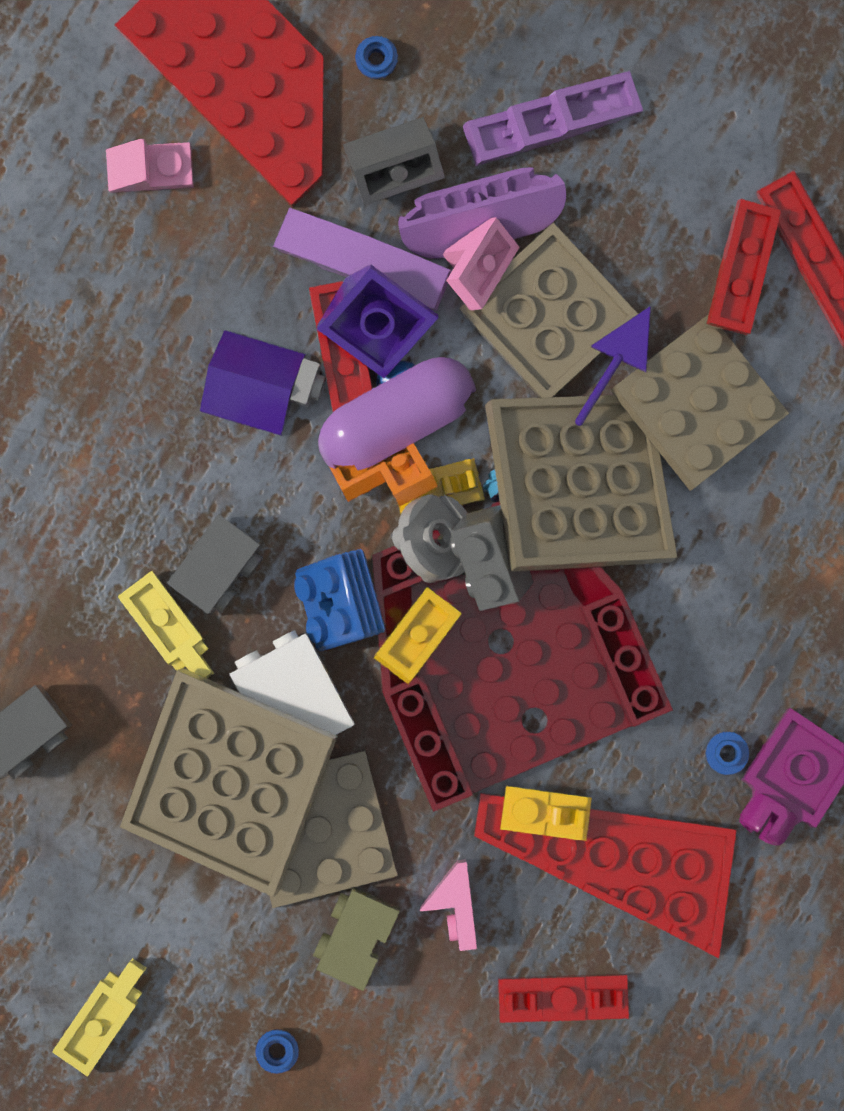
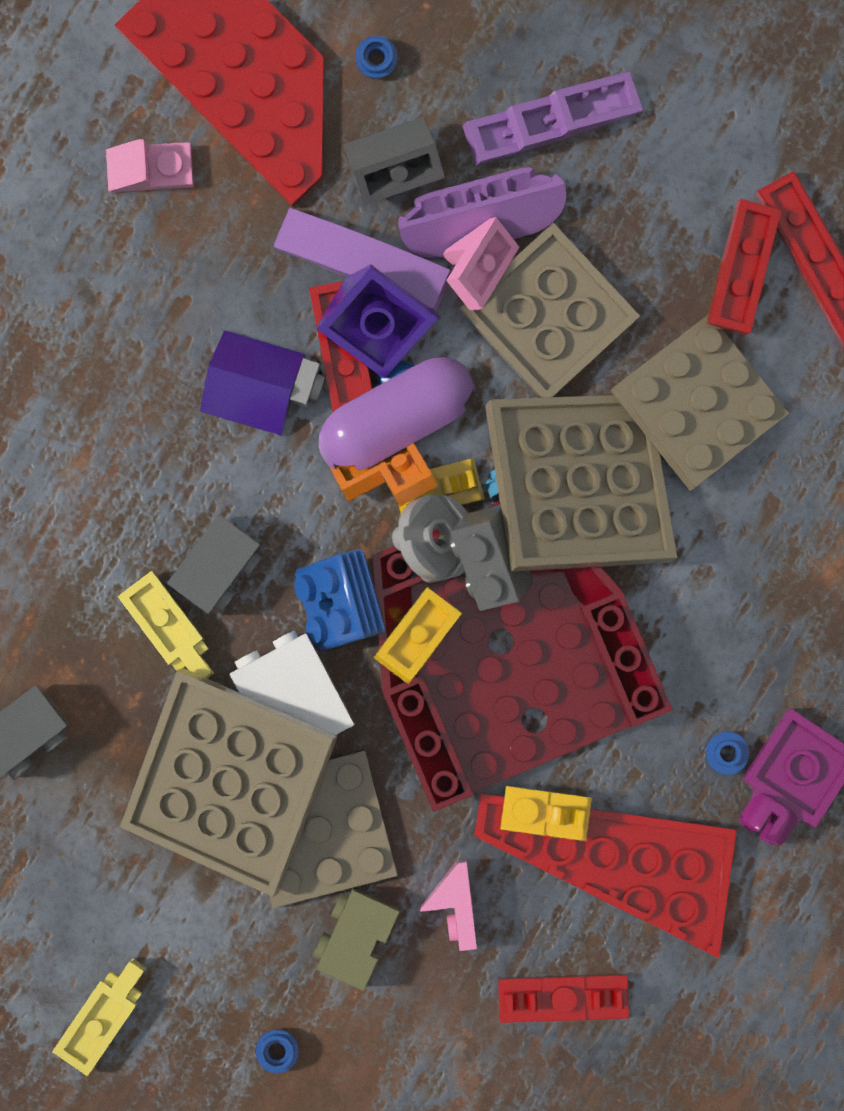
(624, 344): dark purple piece -> none

